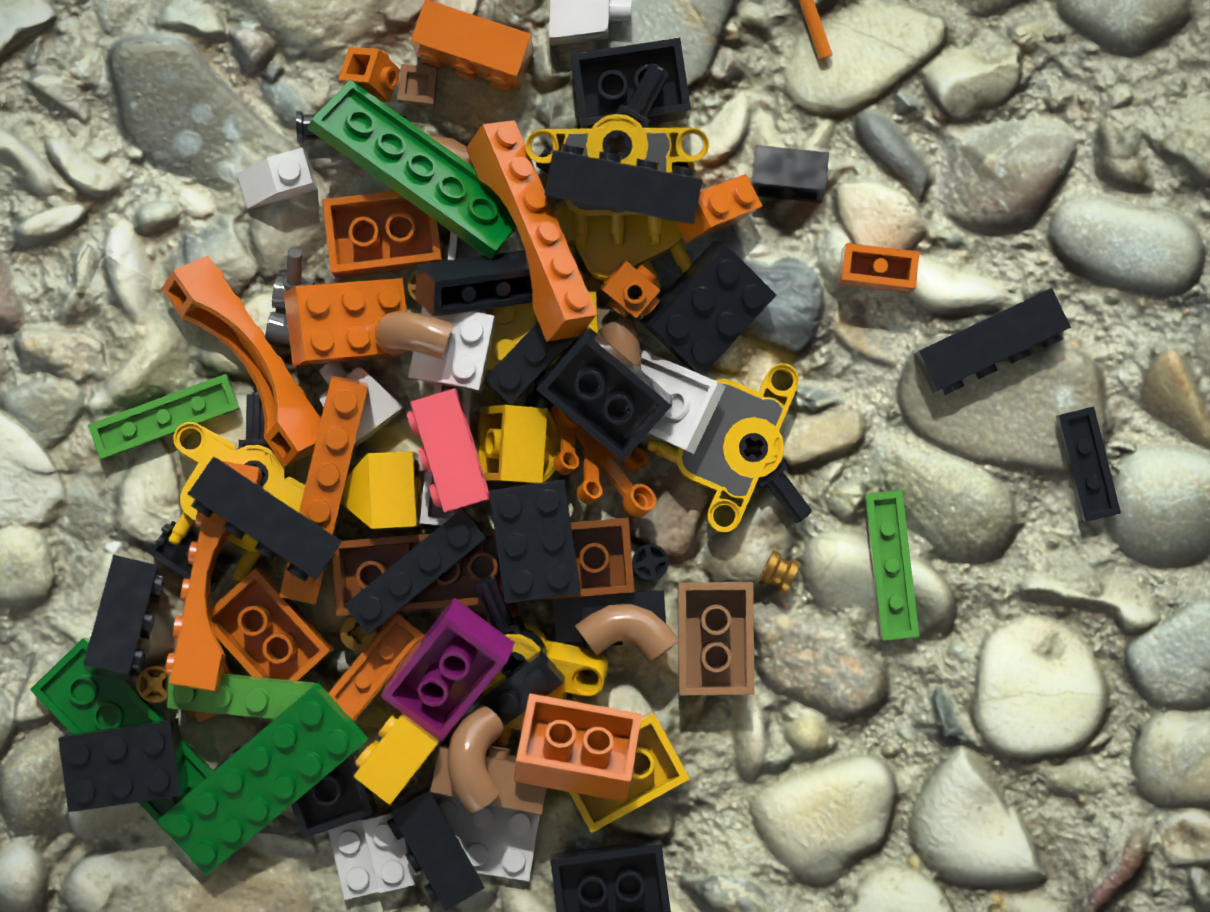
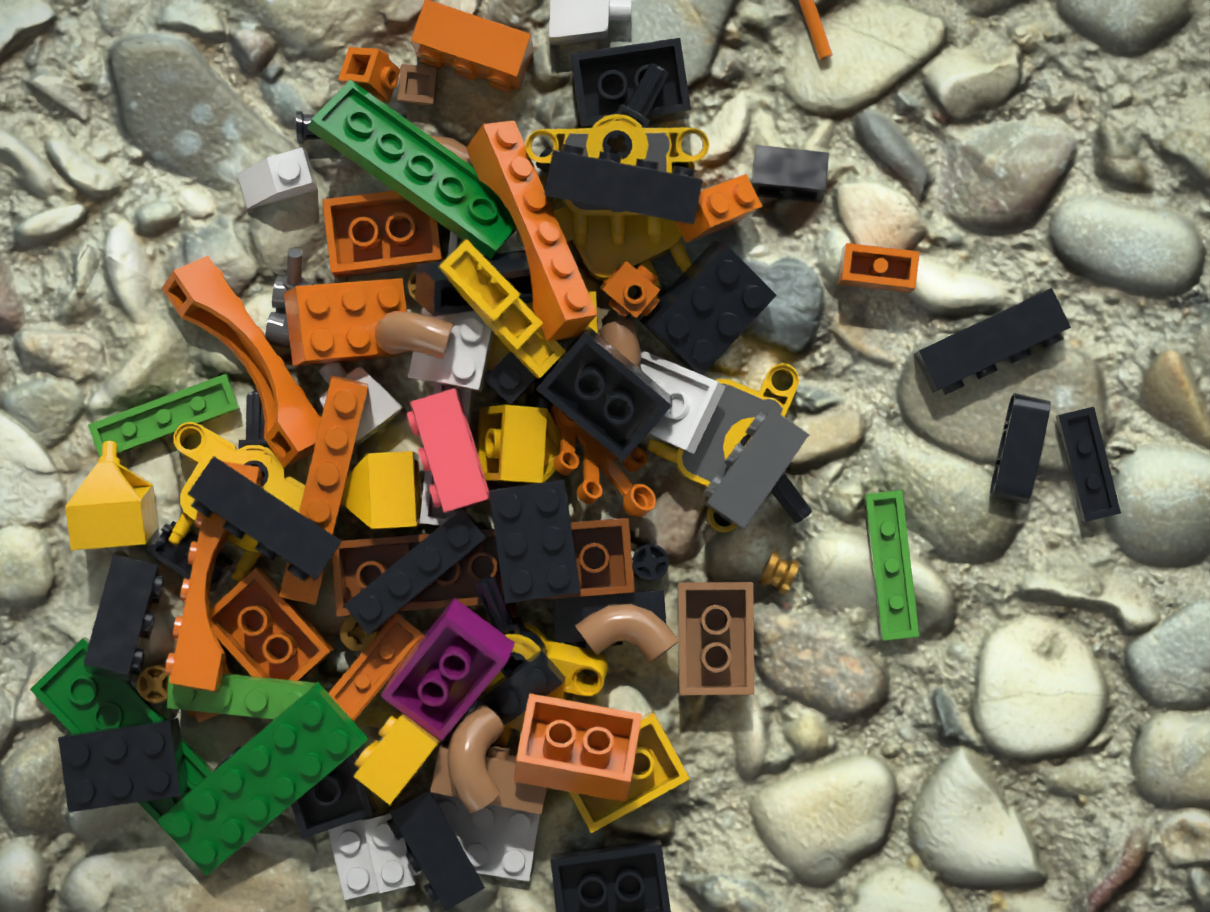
(111, 506): none -> yellow piece
(501, 308): none -> yellow slope
(754, 468): none -> dark grey brick
(1020, 448): none -> black beam

